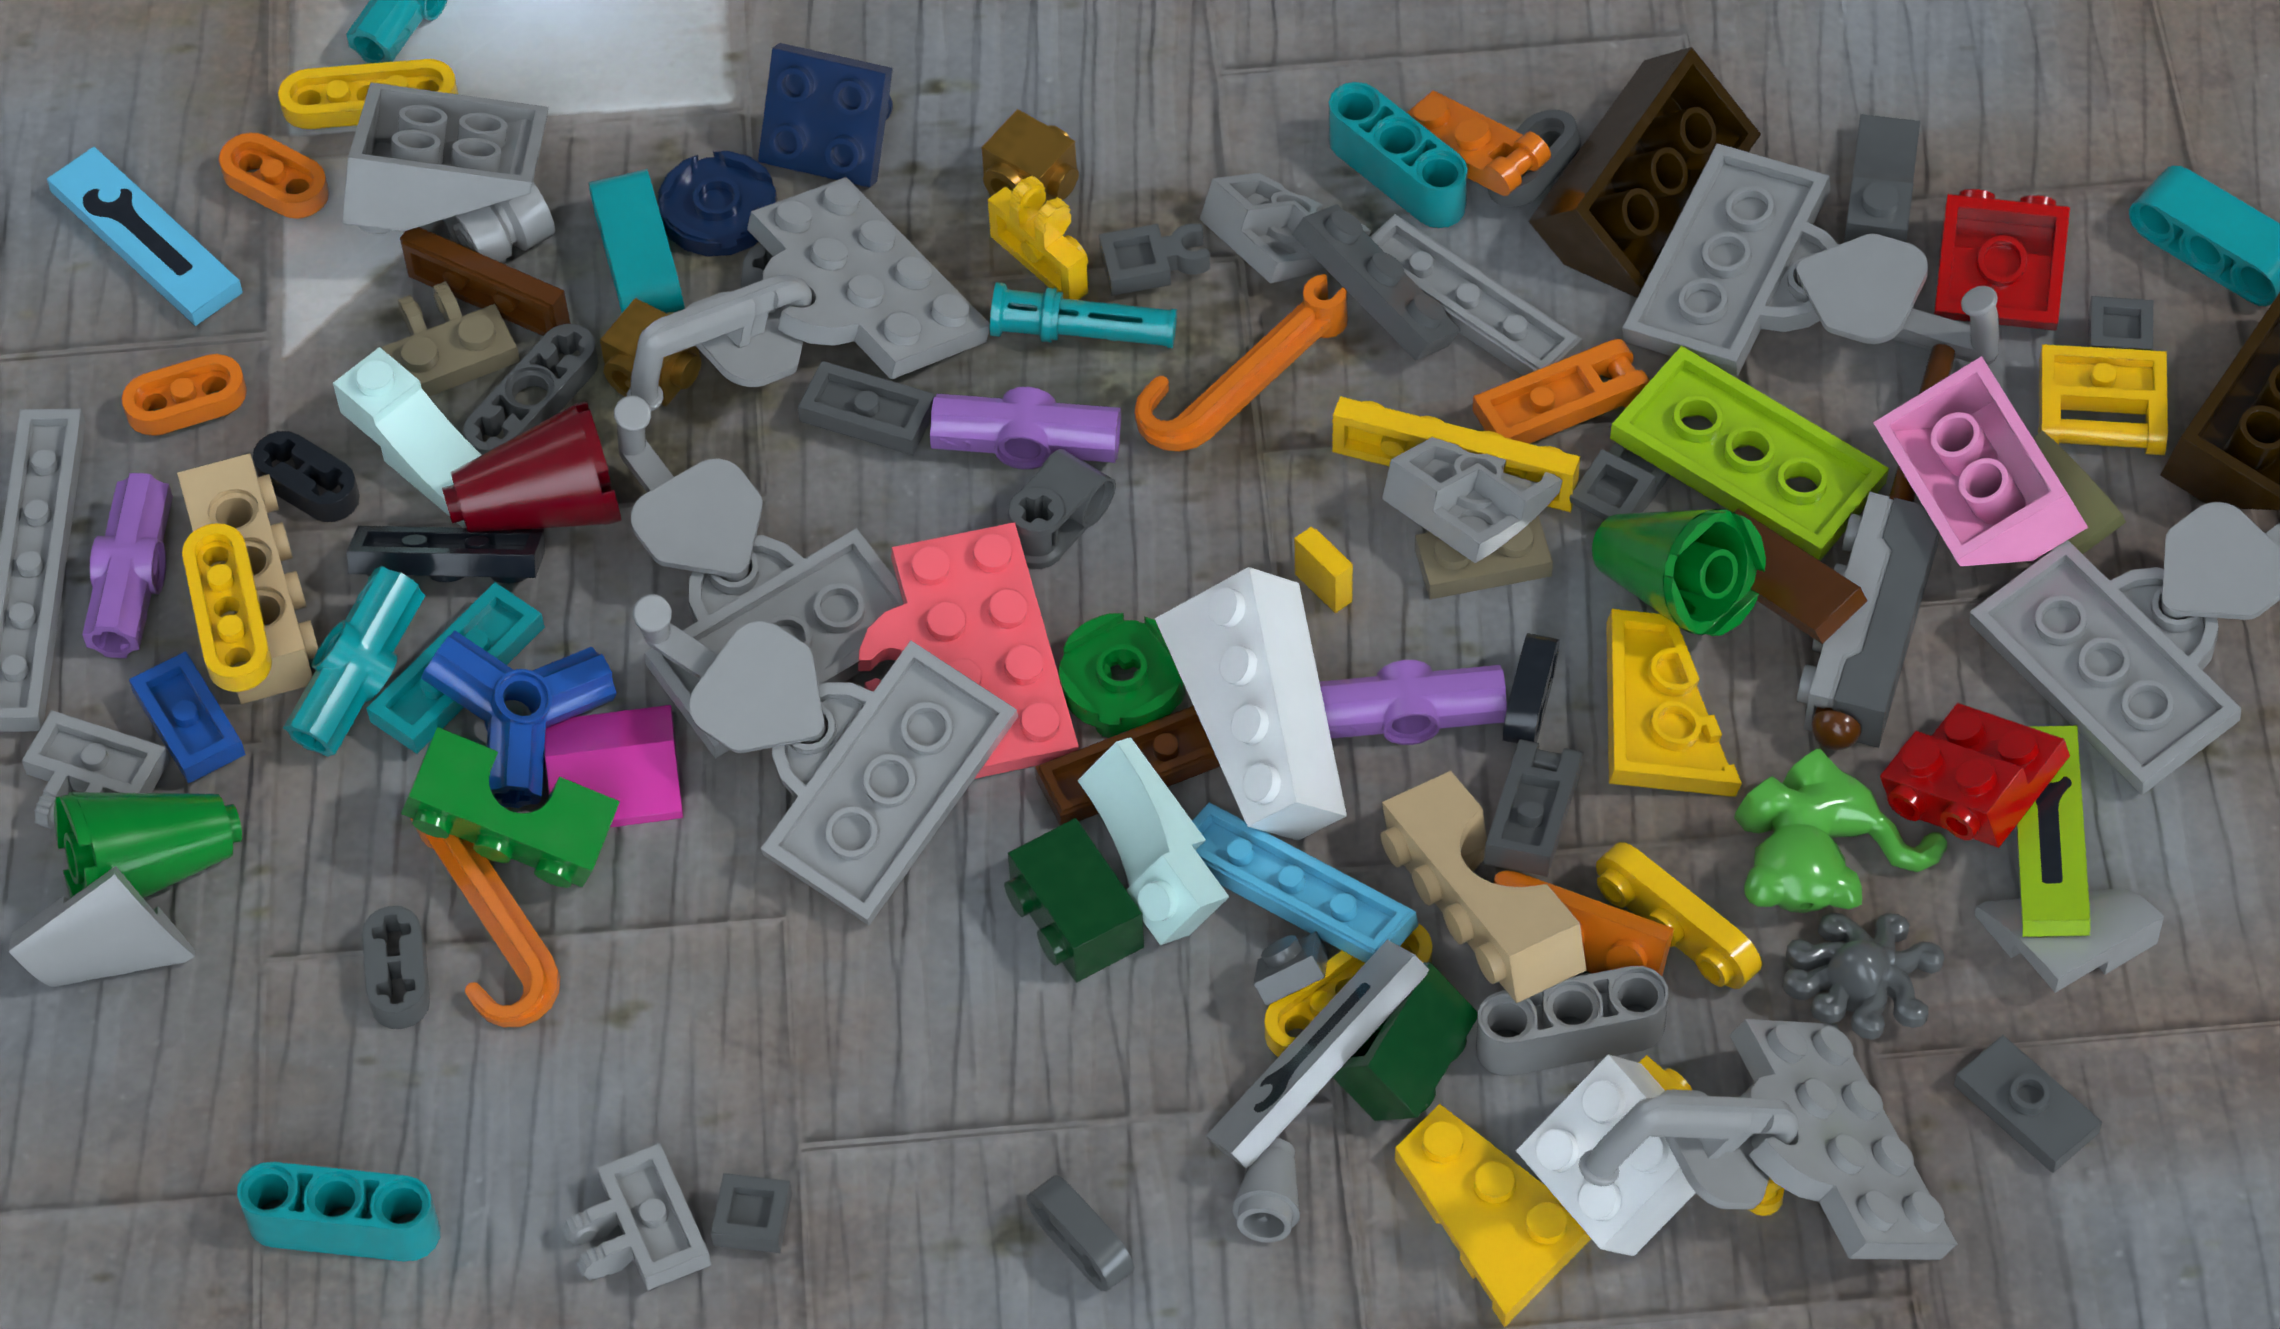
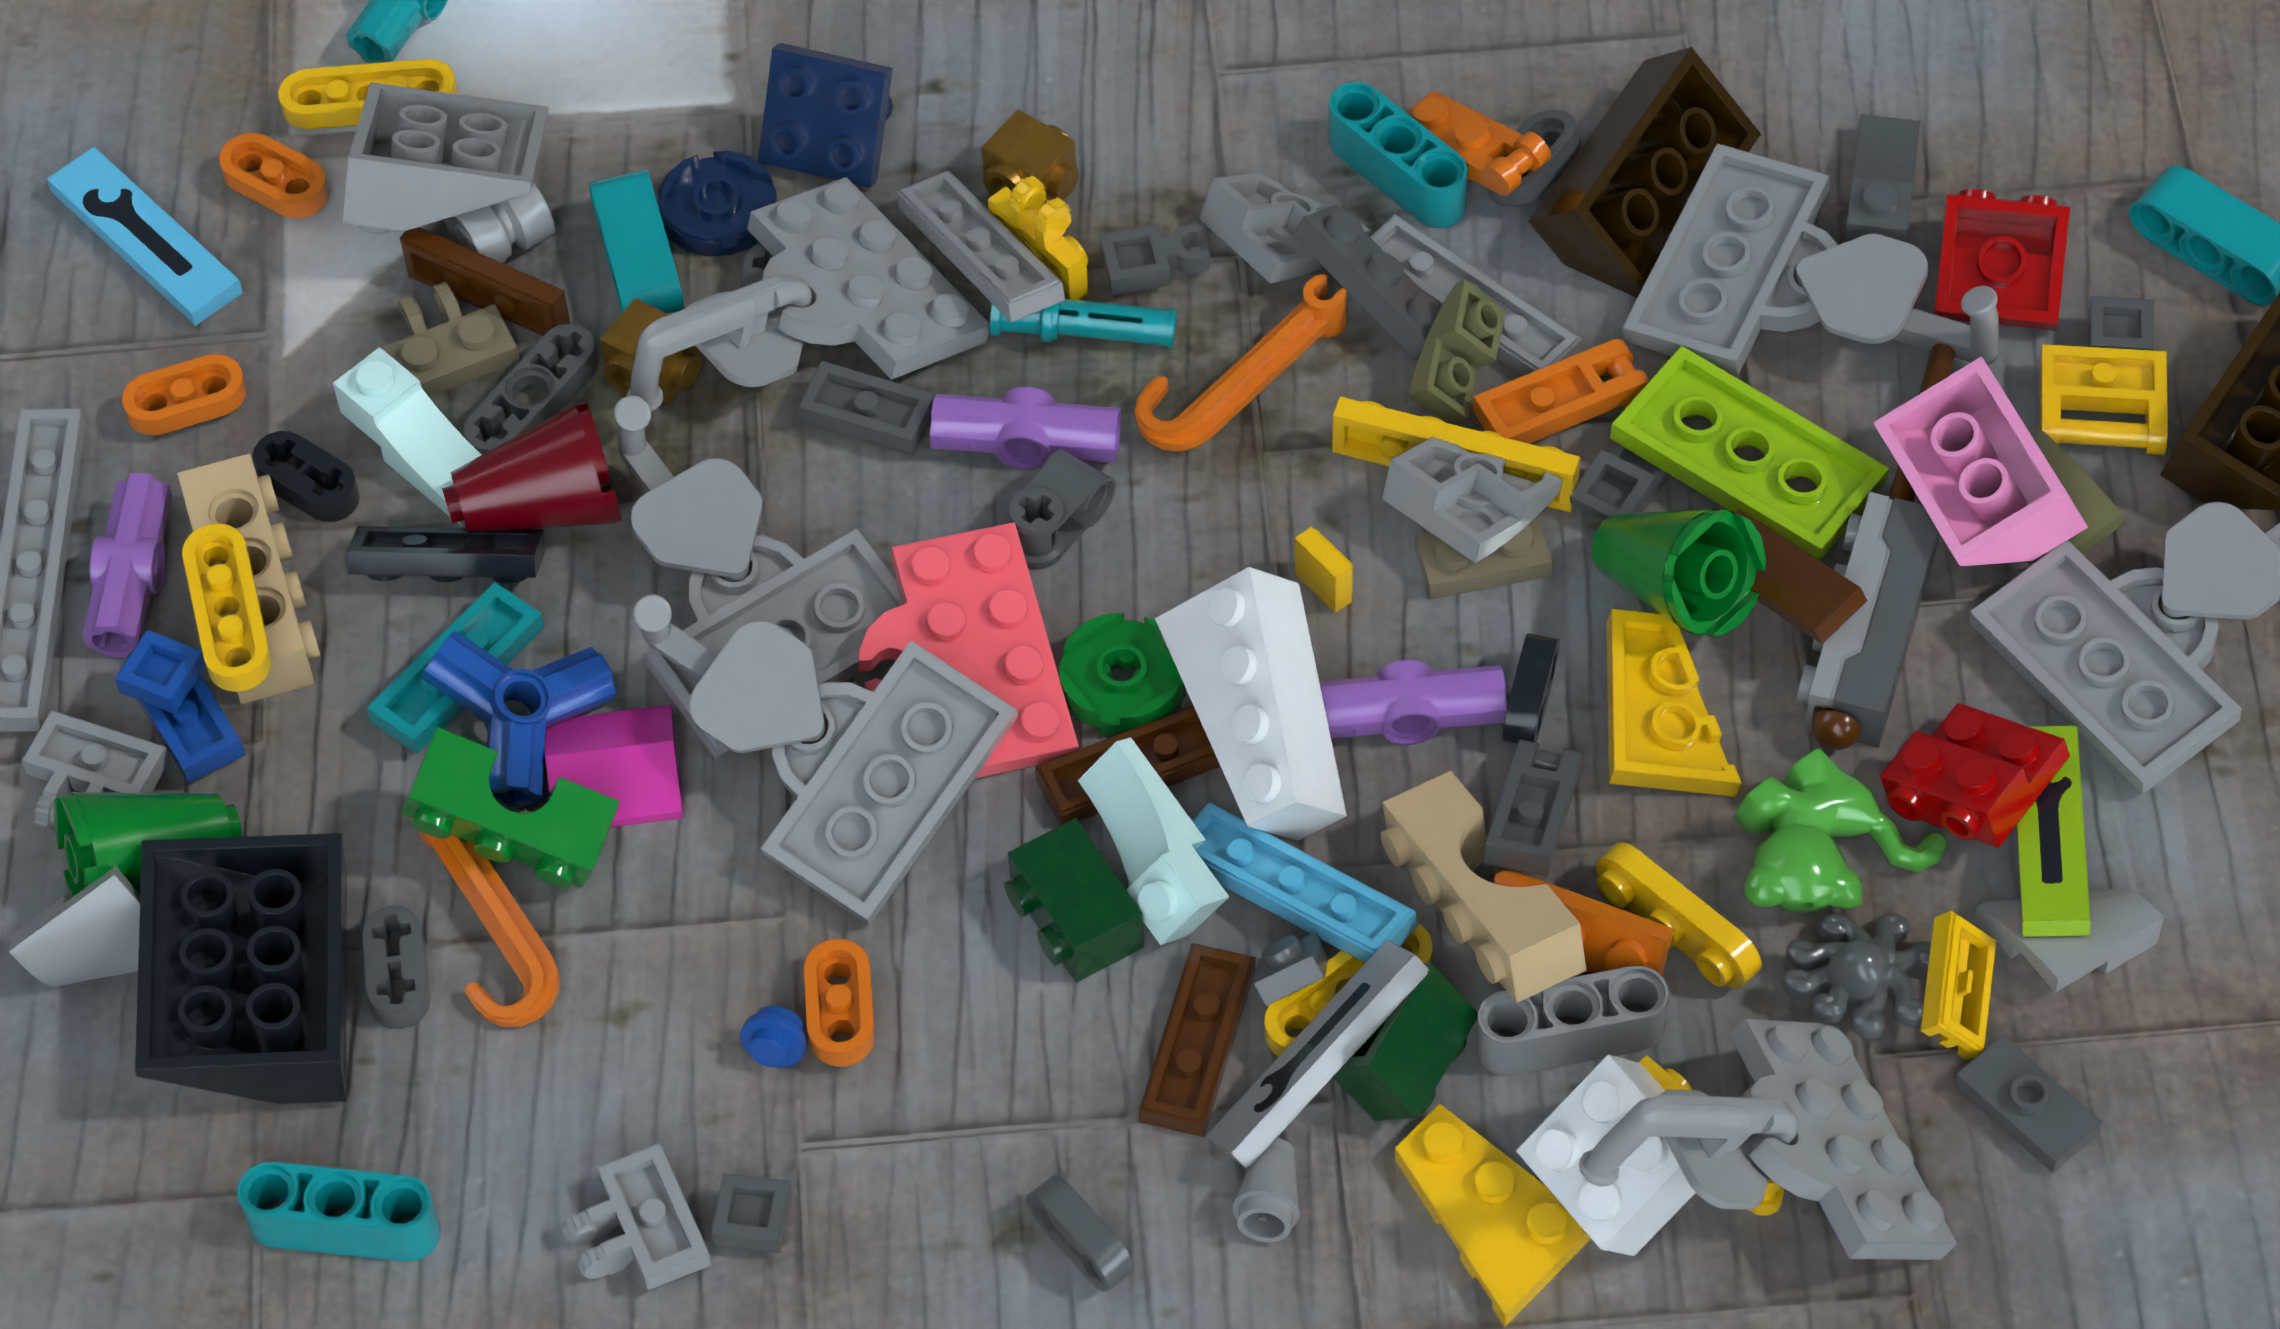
(160, 671): none -> blue plate
(244, 966): none -> black slope
(354, 661): teal piece -> none
(774, 1037): none -> blue plate
(839, 1006): none -> orange plate
(980, 246): none -> light grey tile
(1197, 1040): none -> reddish brown tile
(1458, 343): none -> olive slope
(1952, 979): none -> yellow tile

